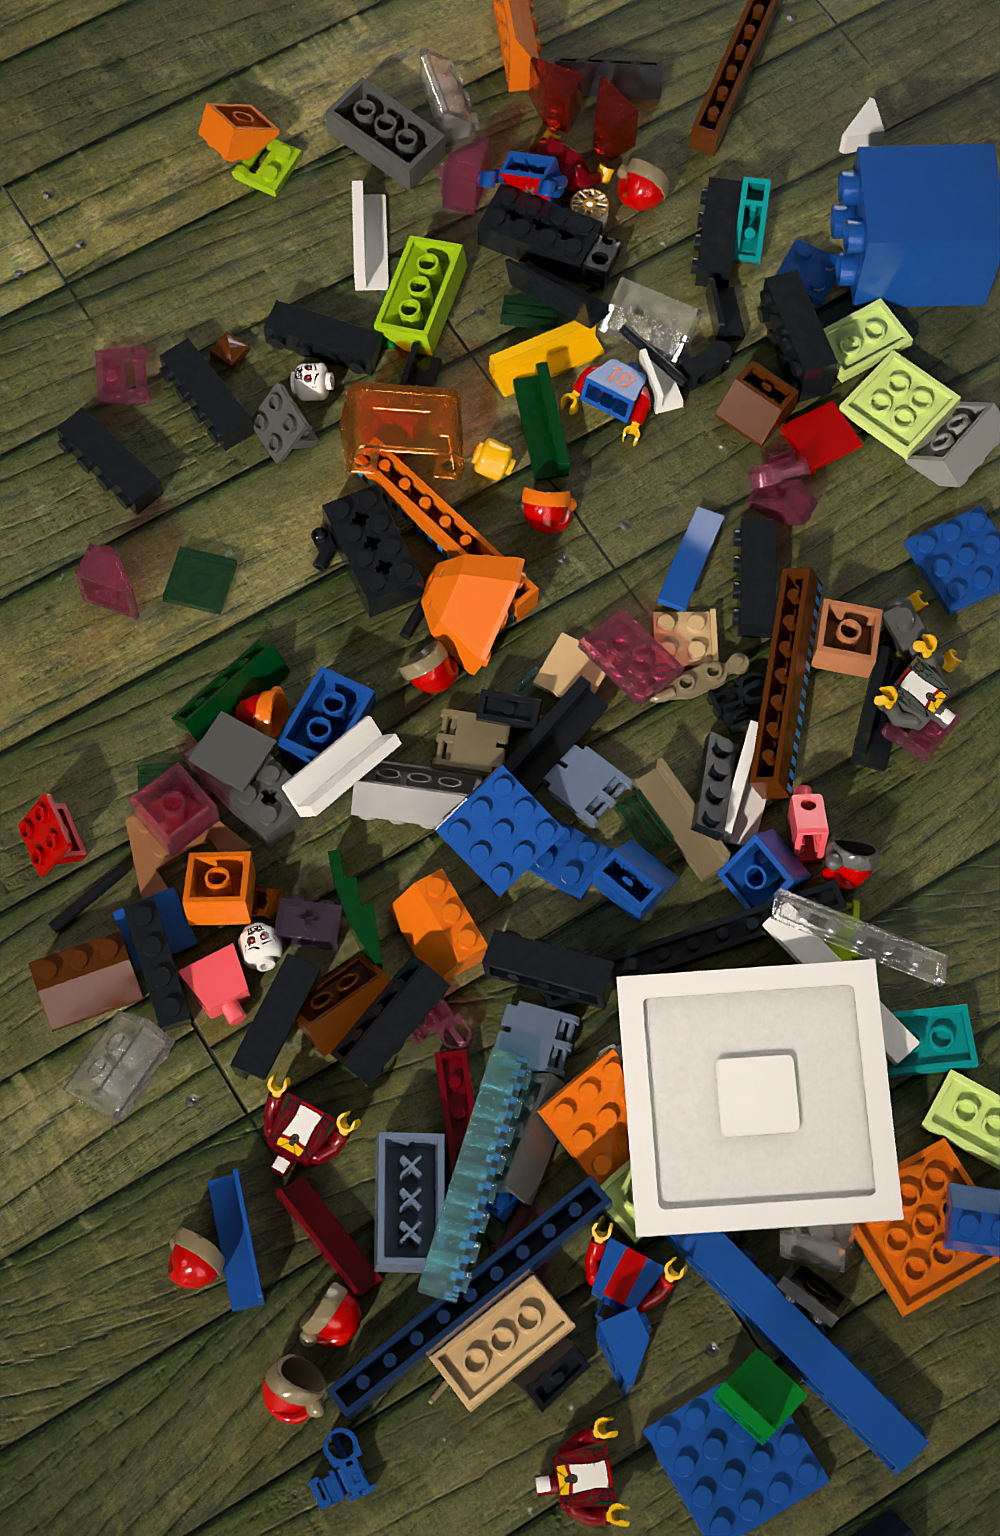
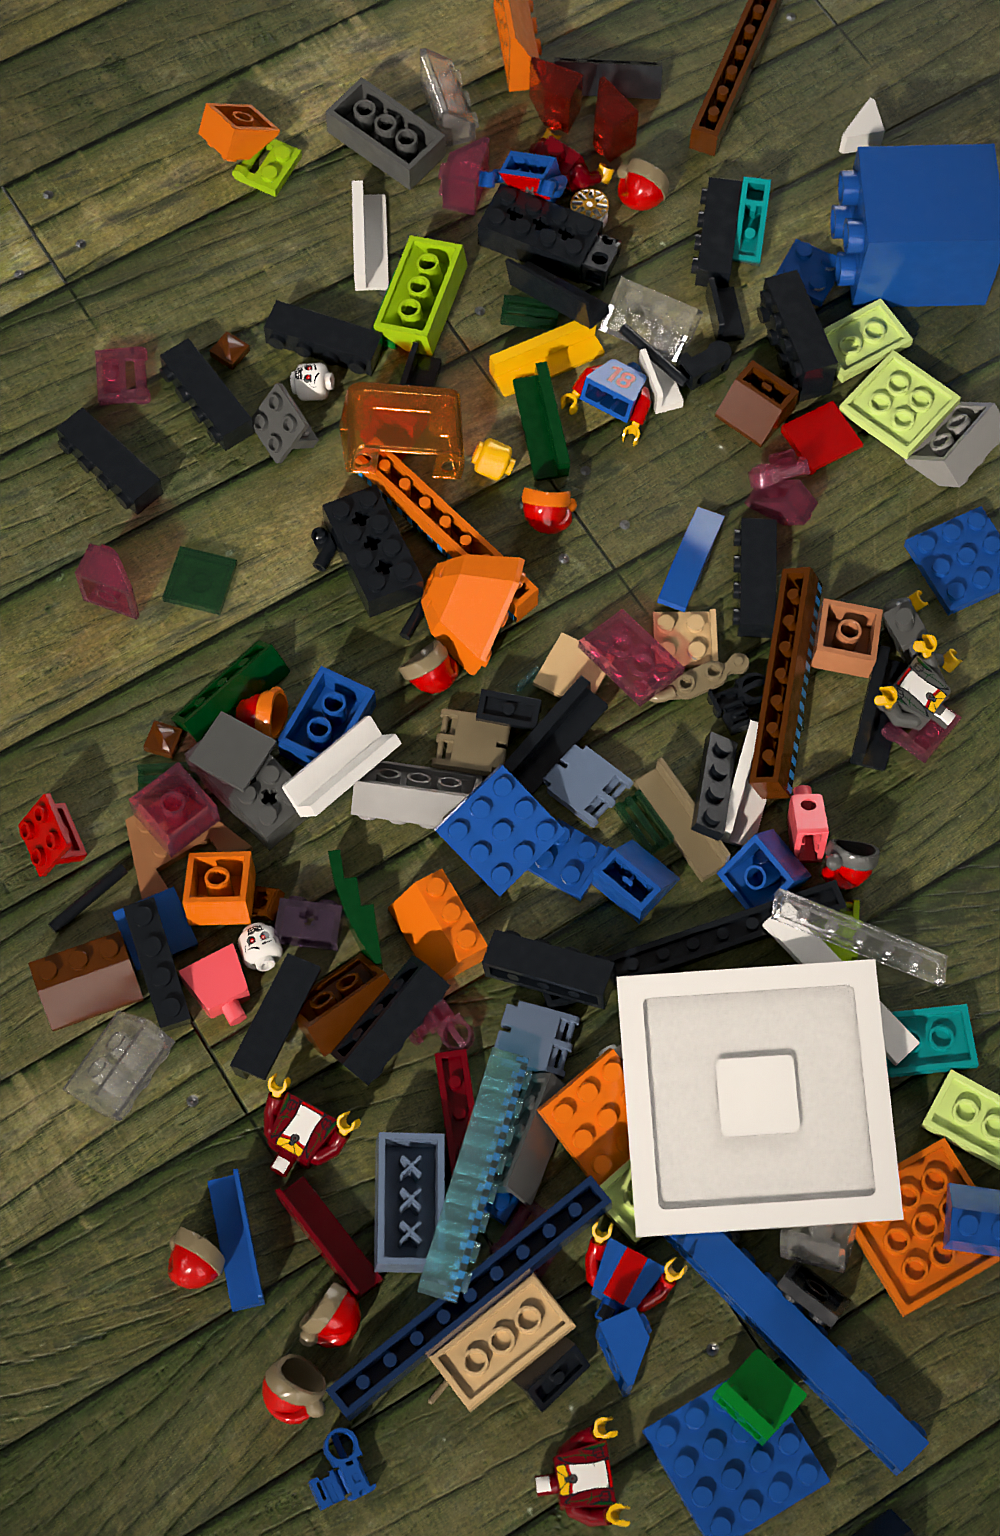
(163, 740): none -> reddish brown tile

